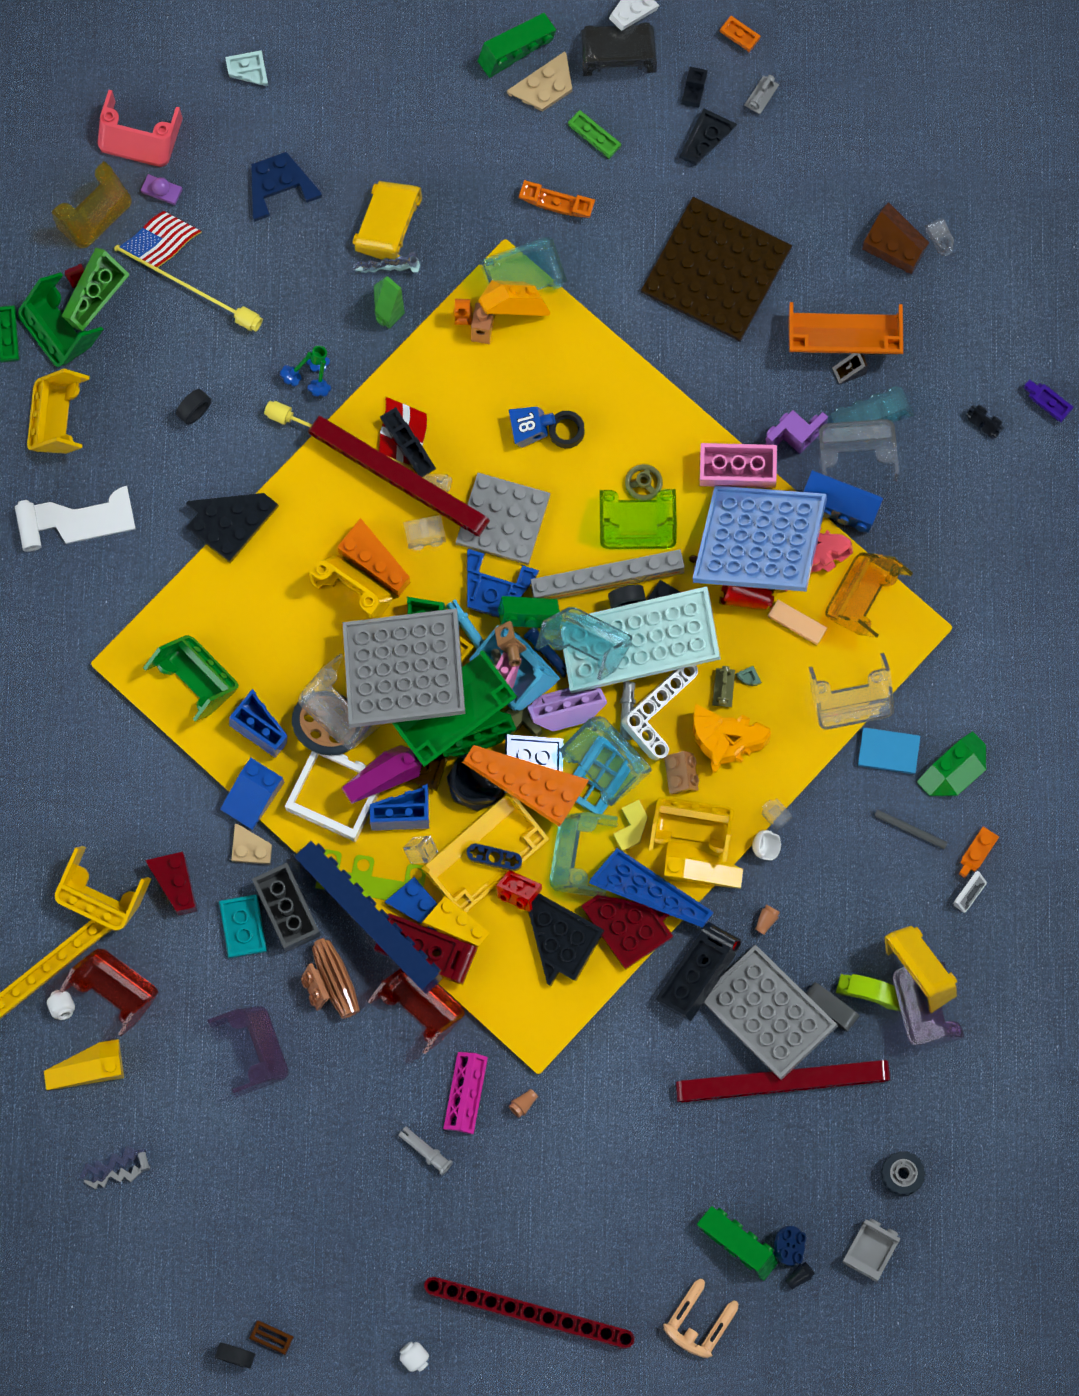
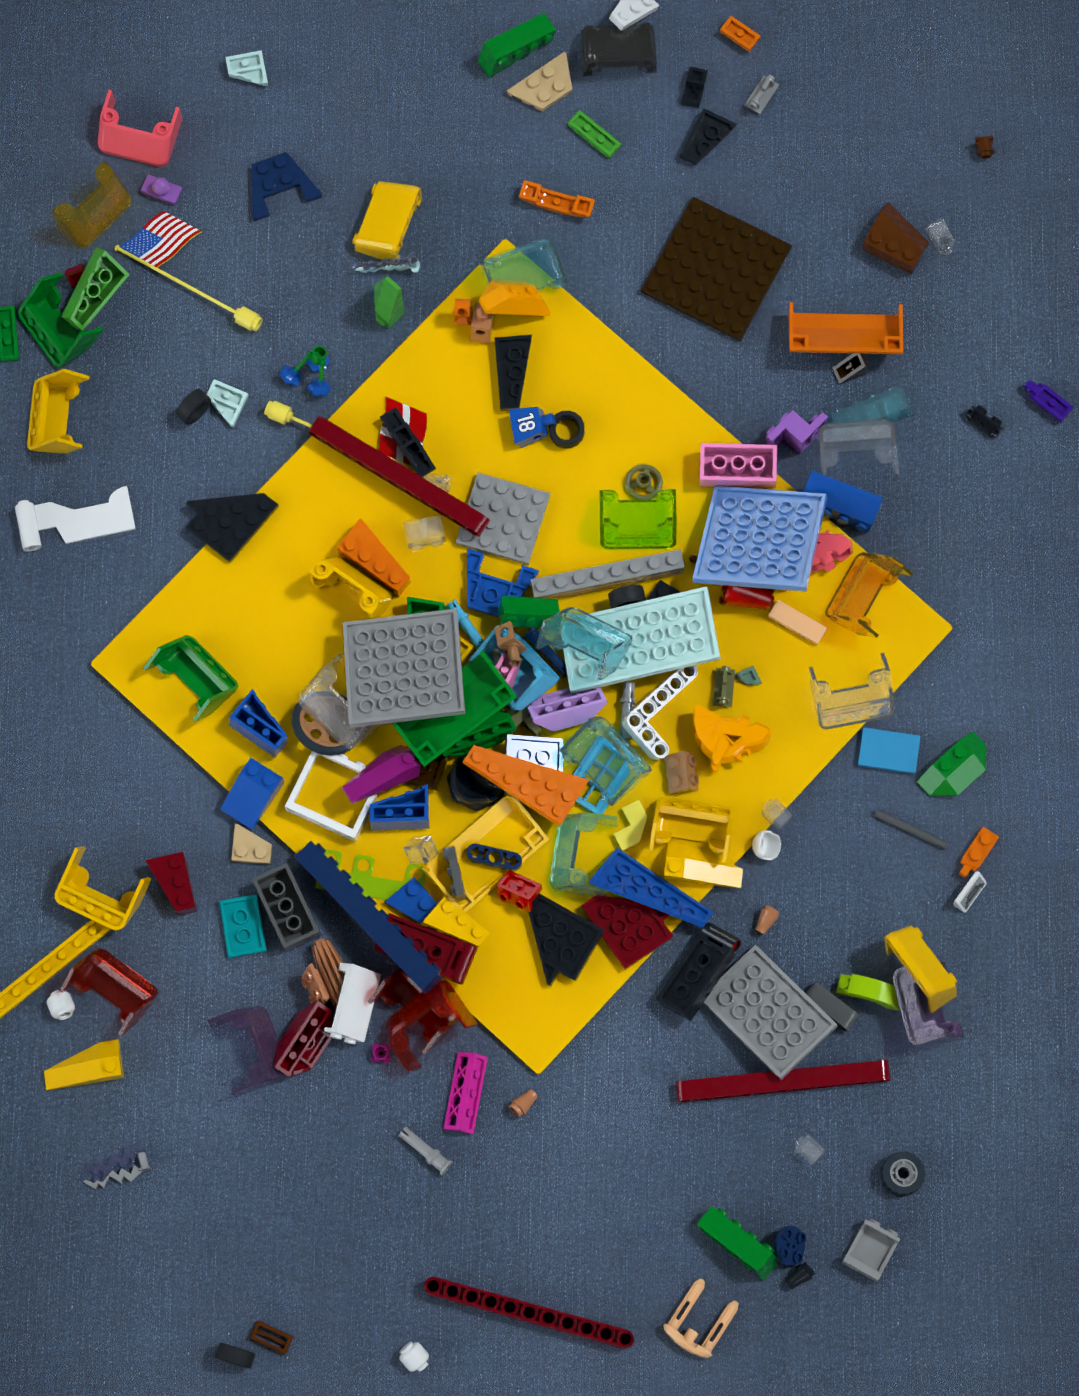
(227, 400): none -> light aqua wing
(304, 1040): none -> dark red wedge
(353, 1006): none -> white panel
(380, 1048): none -> magenta plate
(443, 1001): none -> clear red windscreen
(454, 871): none -> dark grey hinge
(512, 361): none -> black wing
(809, 1149): none -> clear brick
(984, 147): none -> reddish brown brick

